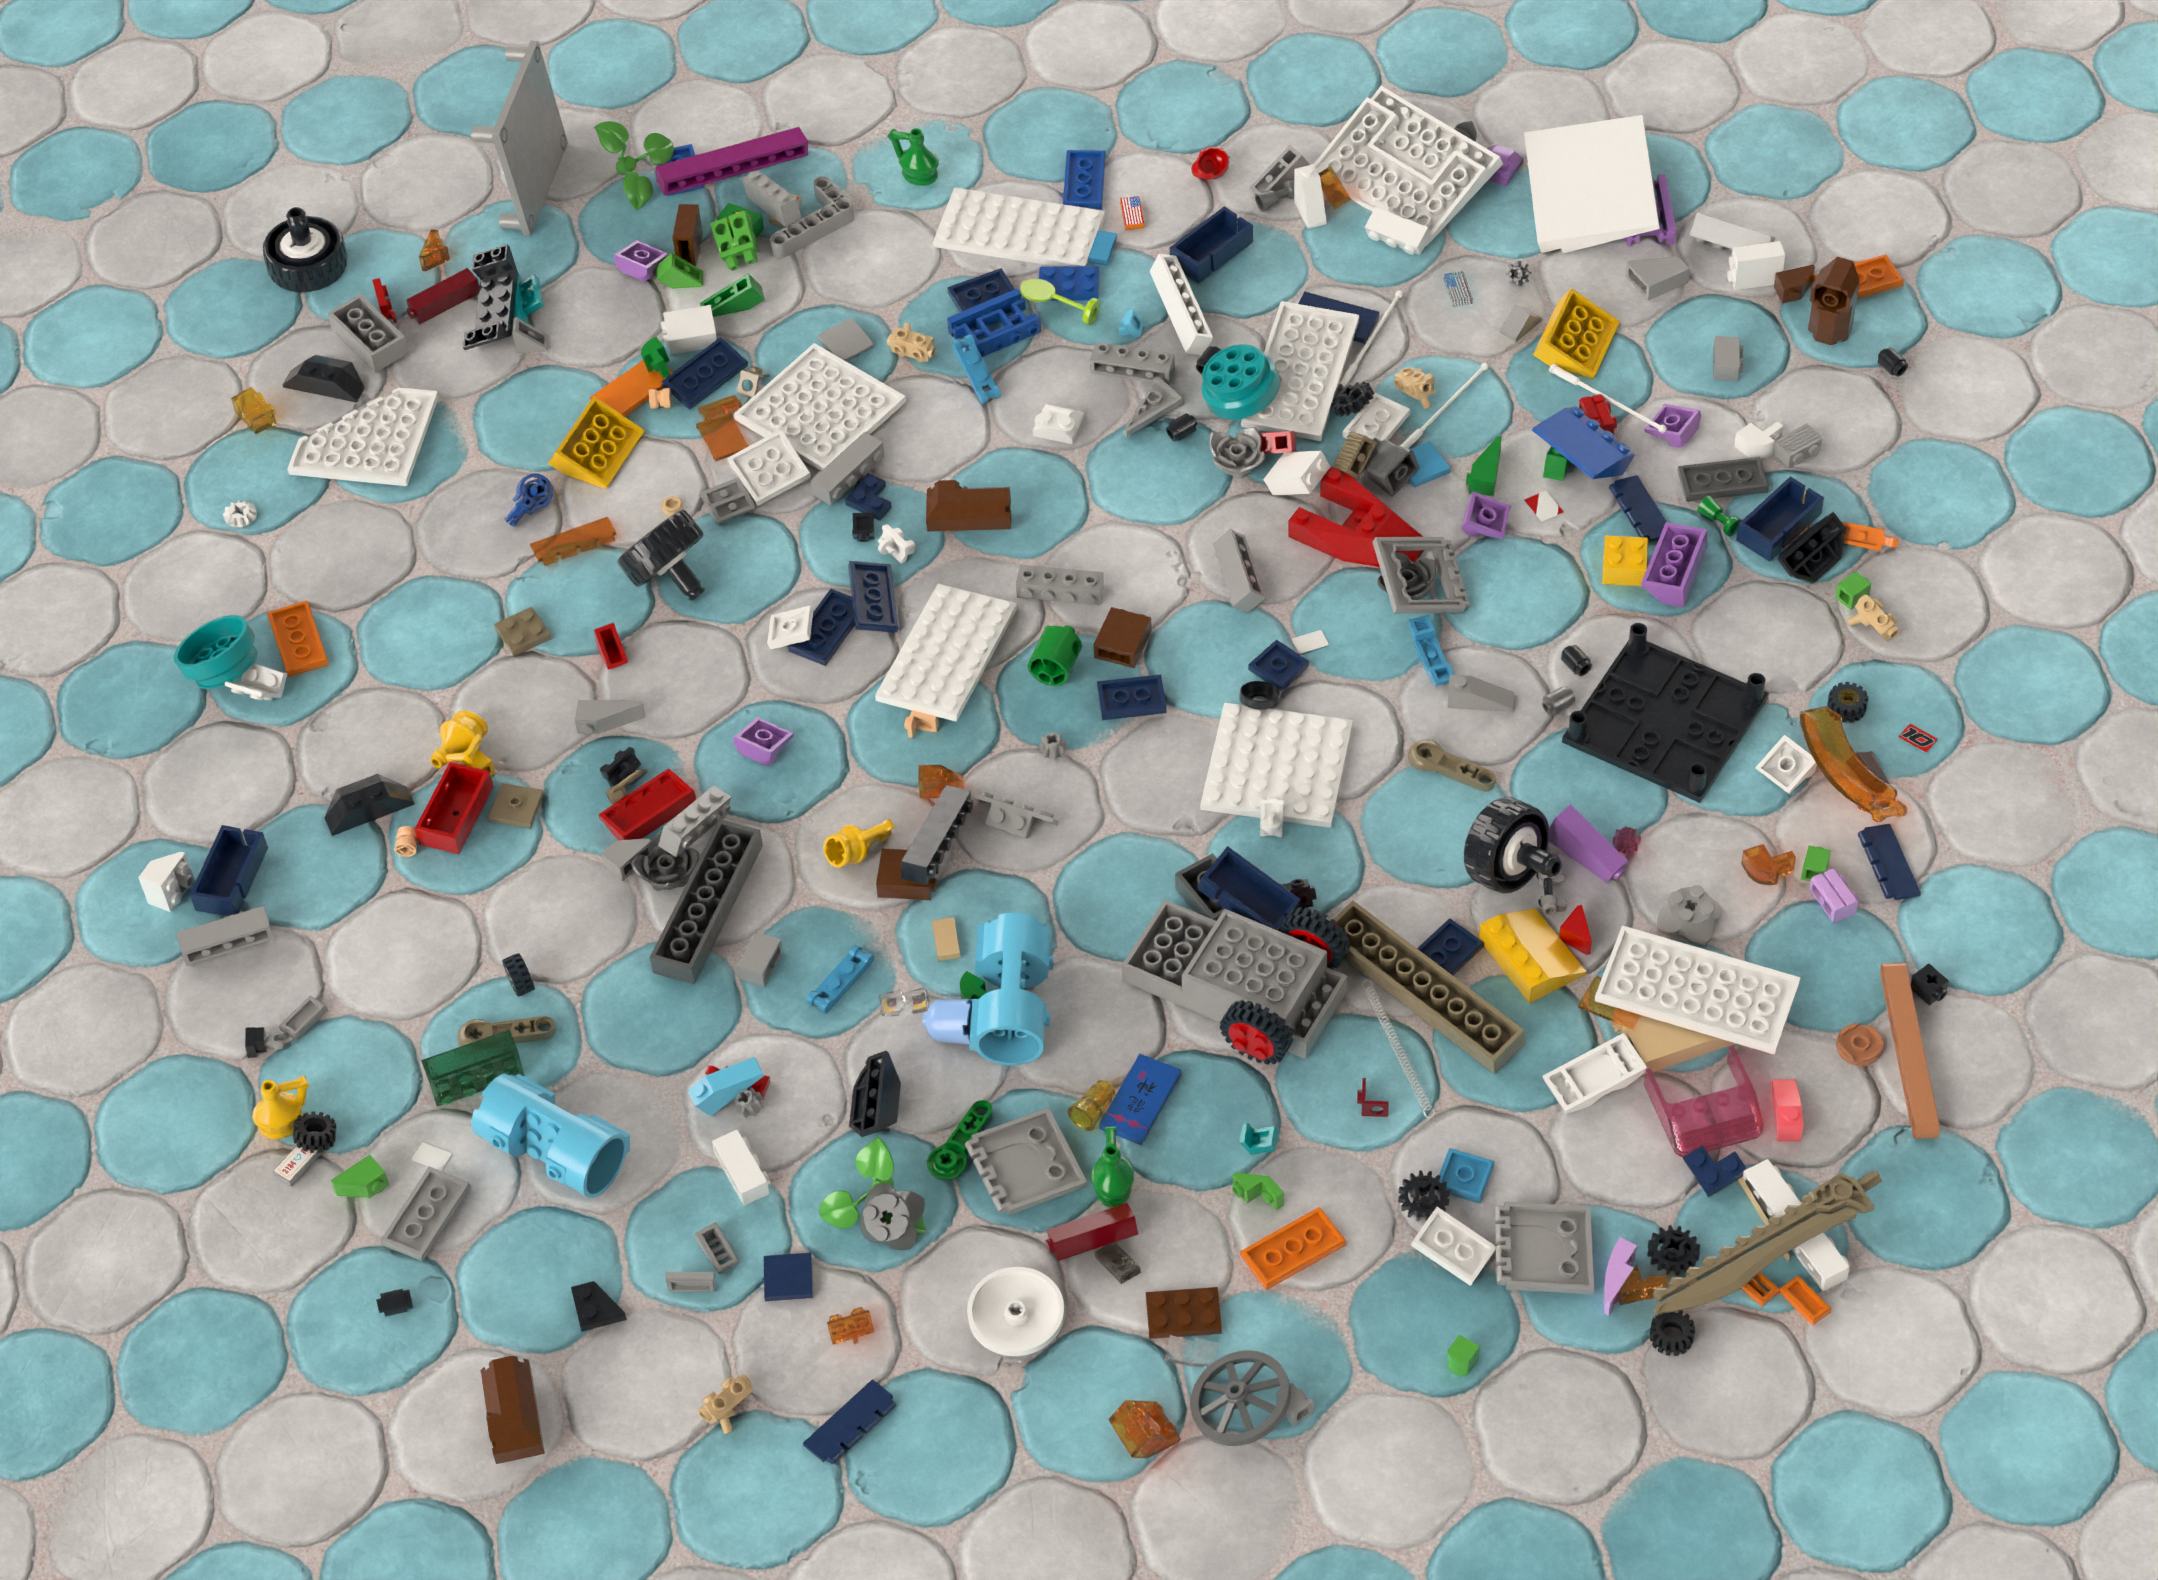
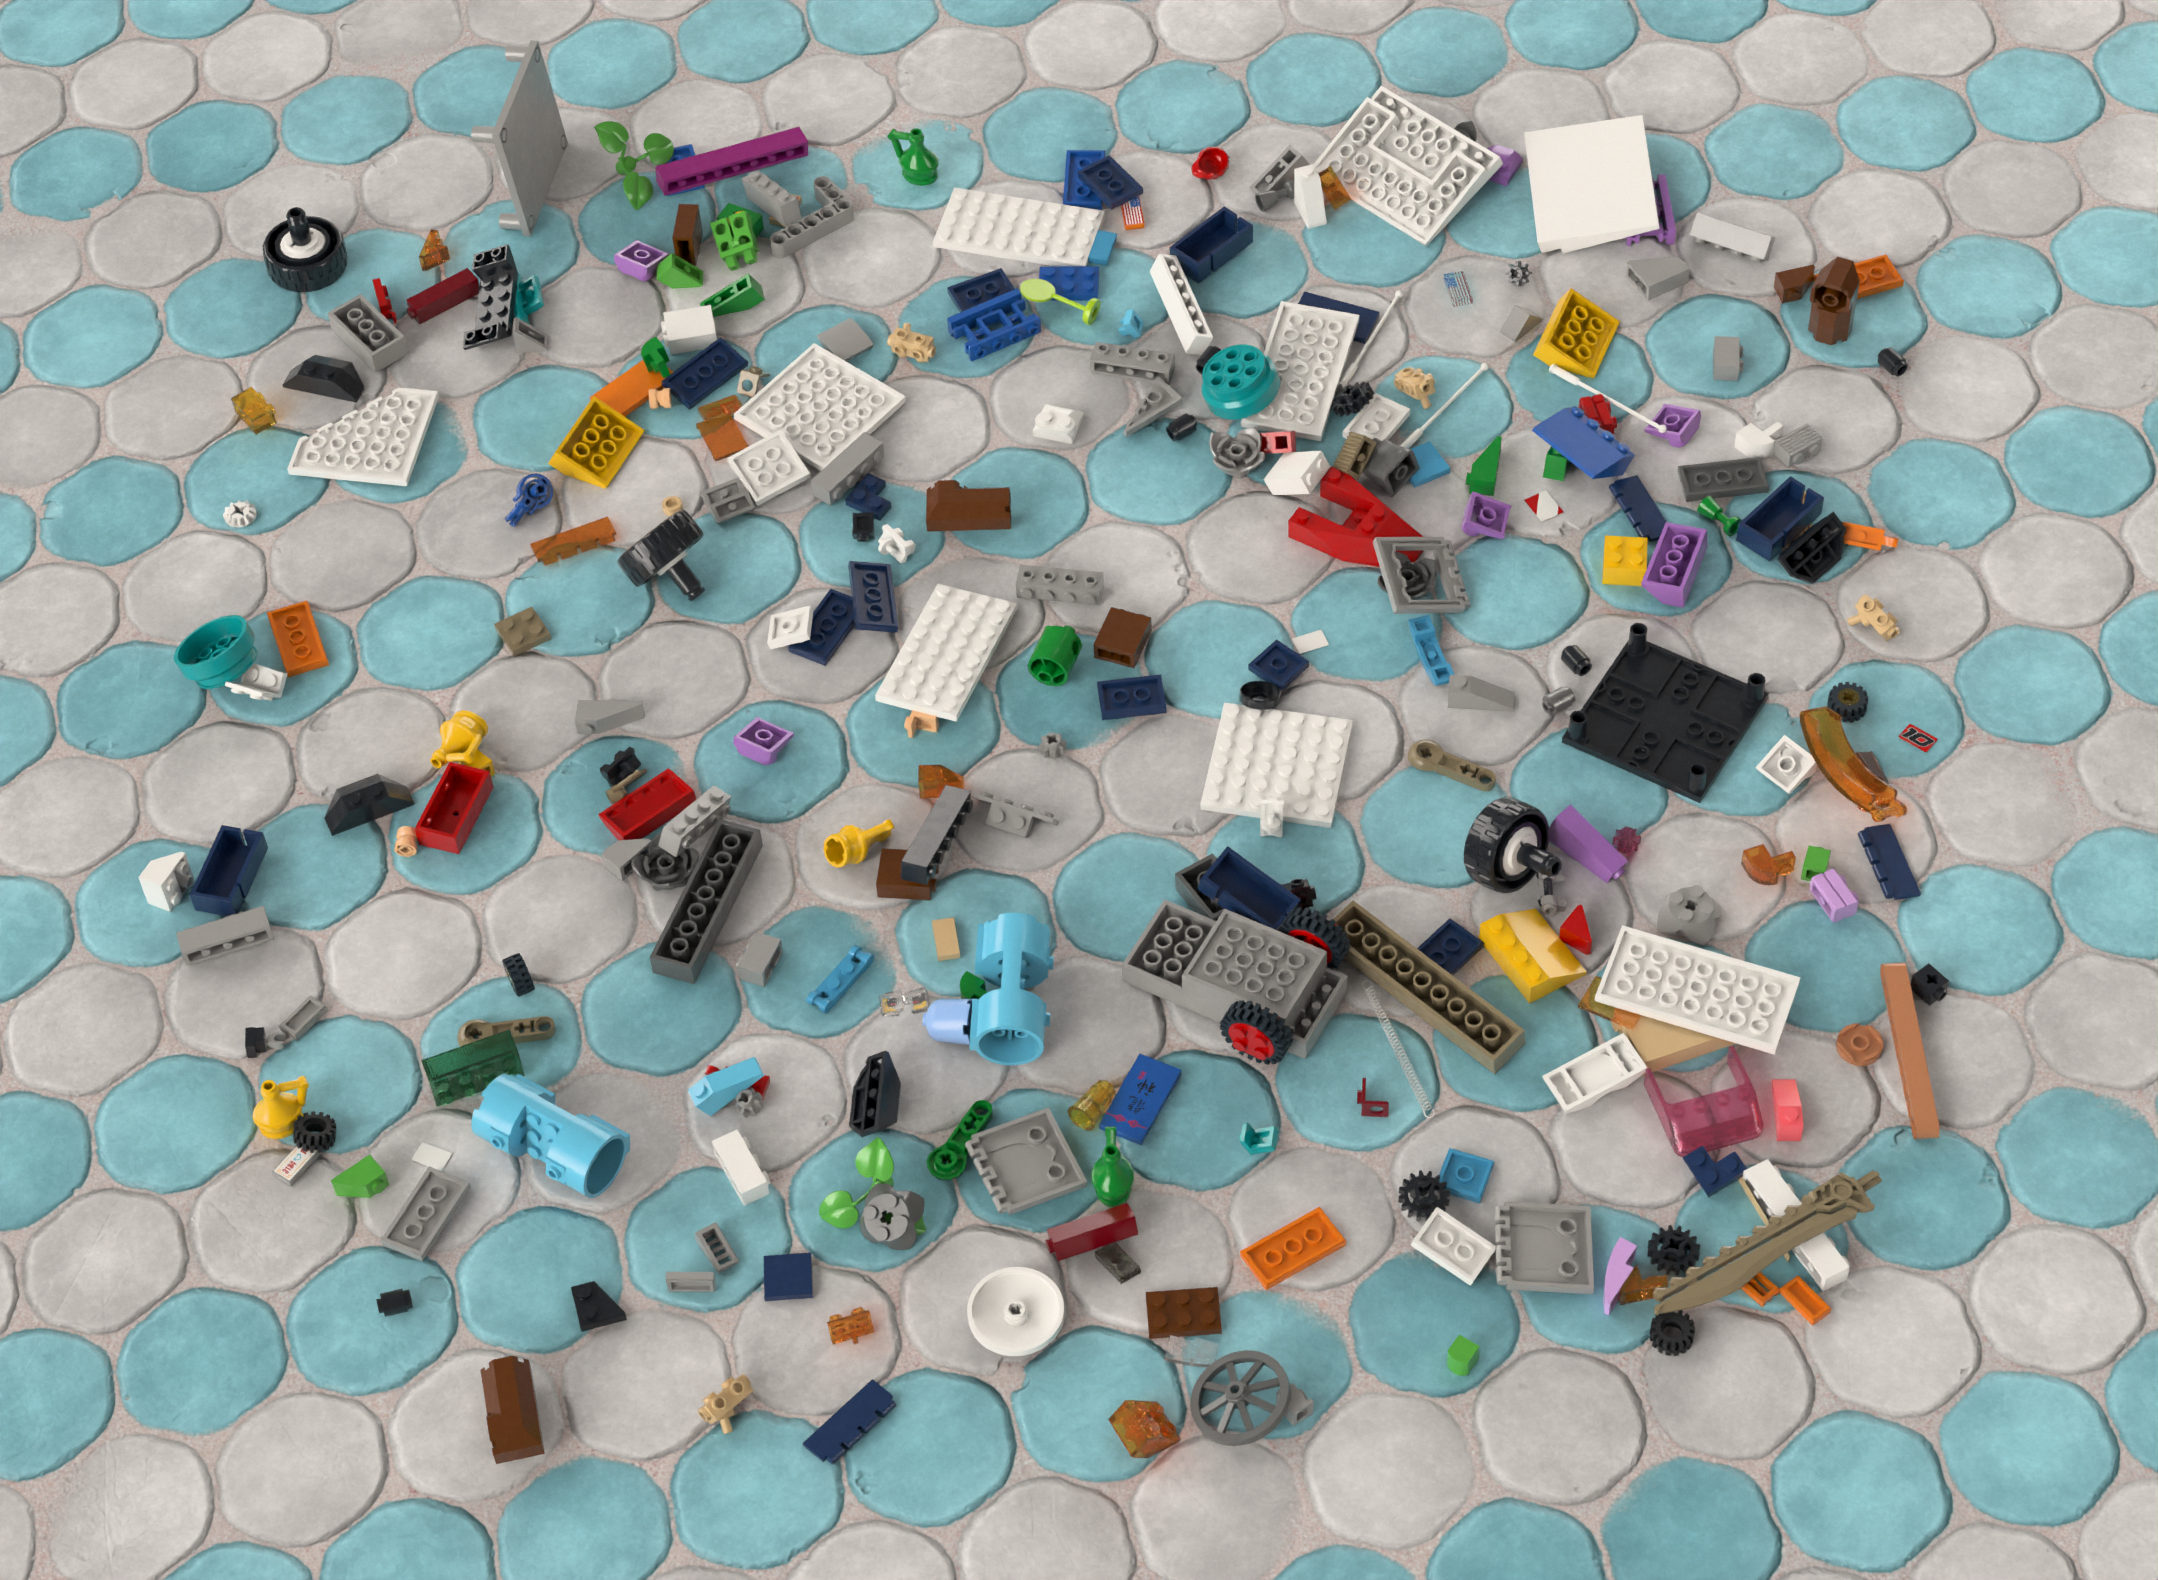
(516, 805): dark tan plate -> none
(610, 646): red slope -> none
(976, 369): dark azure plate -> none
(1110, 182): none -> dark blue plate
(1239, 571): light grey brick -> none
(1251, 1186): bright green slope -> none
(1397, 231): white brick -> none
(1755, 265): white brick -> none
(1852, 589): bright green brick -> none

